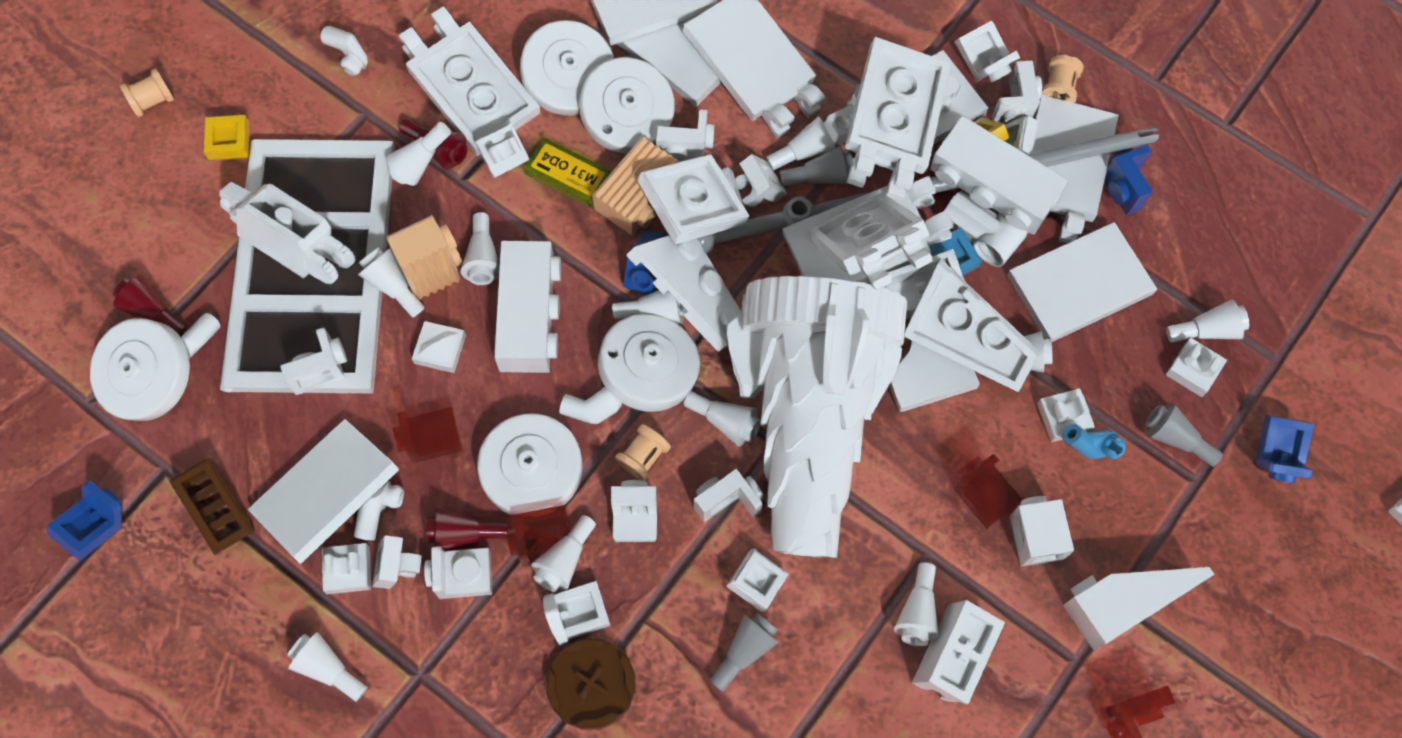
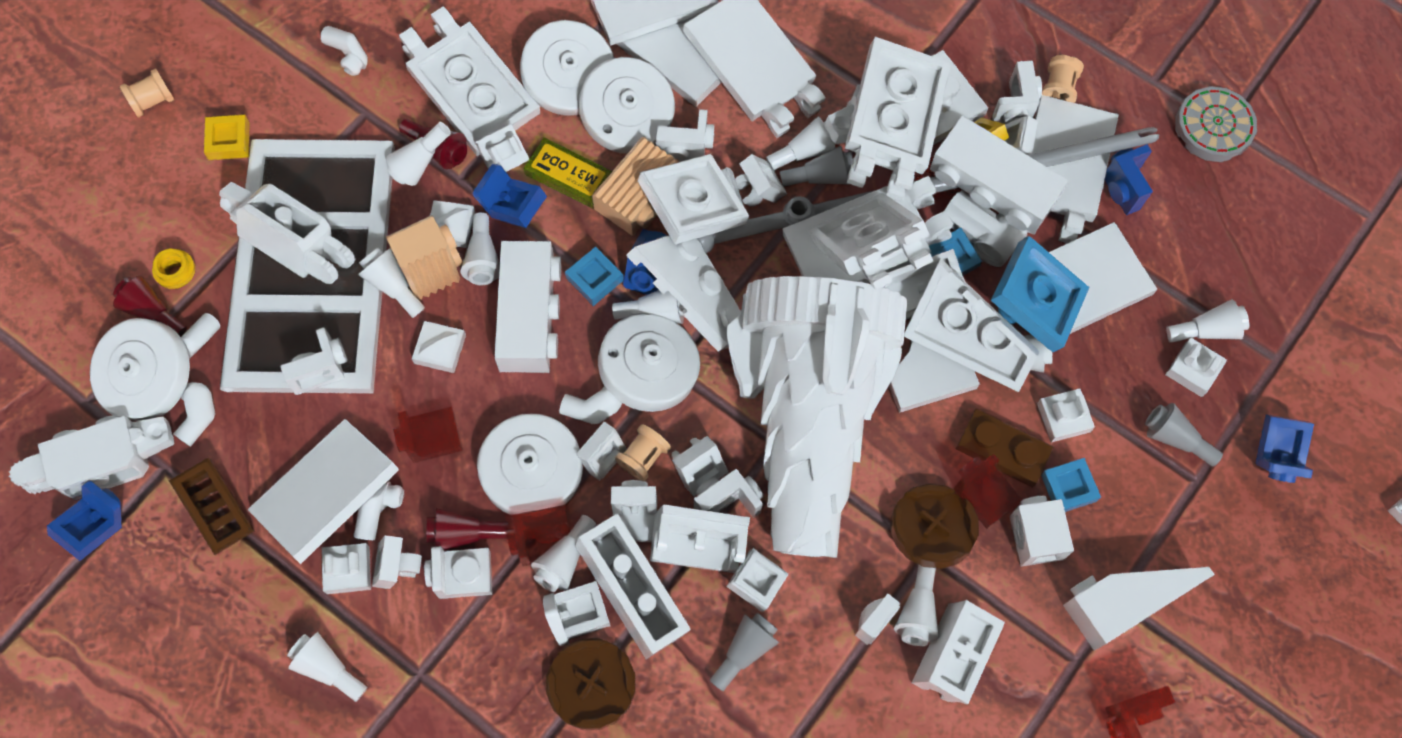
(104, 453): none -> white hinge
(166, 261): none -> yellow plate
(199, 412): none -> white arm
(457, 218): none -> white tile
(508, 198): none -> blue bracket
(594, 276): none -> dark azure plate
(600, 451): none -> white tile
(632, 586): none -> white brick
(699, 463): none -> white tile
(699, 538): none -> white hinge
(733, 420): white cone -> none
(876, 617): none -> white tile
(934, 526): none -> reddish brown tile
(986, 53): white bracket -> none
(1019, 453): none -> reddish brown plate
(1040, 294): none -> dark azure tile
(1072, 484): none -> dark azure plate
(1094, 443): dark azure arm -> none
(1216, 124): none -> light grey tile

